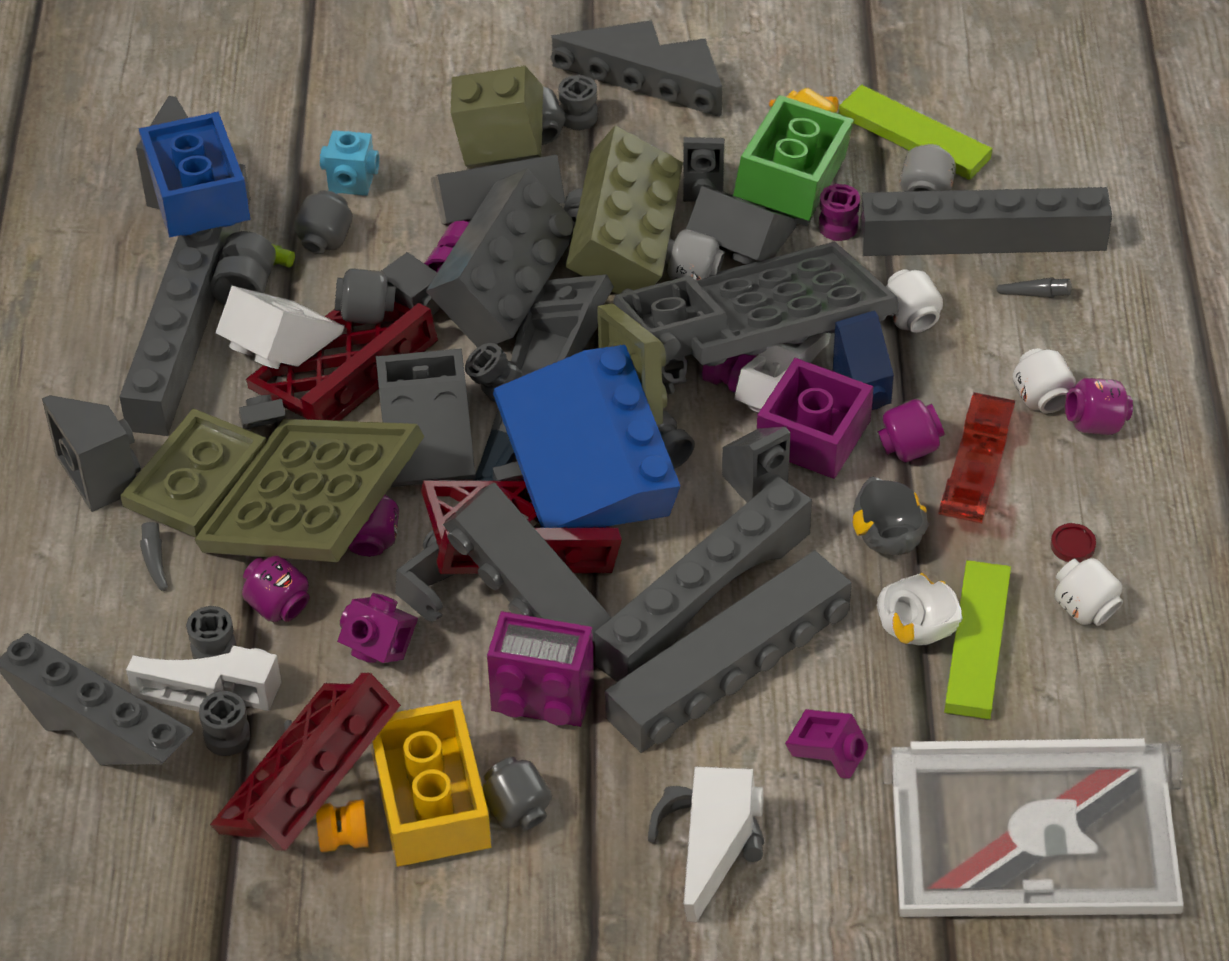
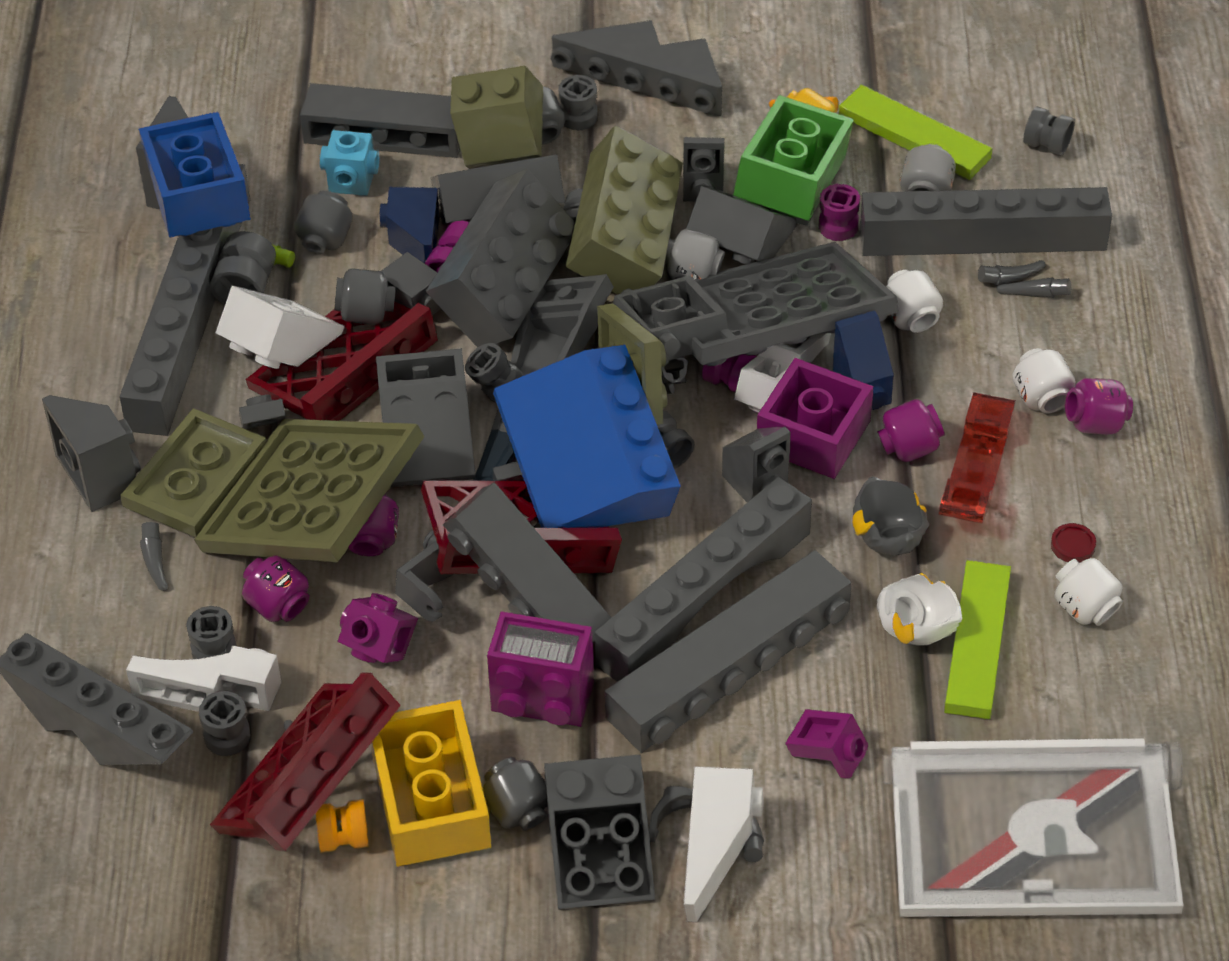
(394, 118): none -> dark grey brick
(412, 220): none -> dark blue slope
(599, 831): none -> dark grey slope
(1008, 274): none -> dark grey helmet
(1049, 130): none -> dark grey wheel

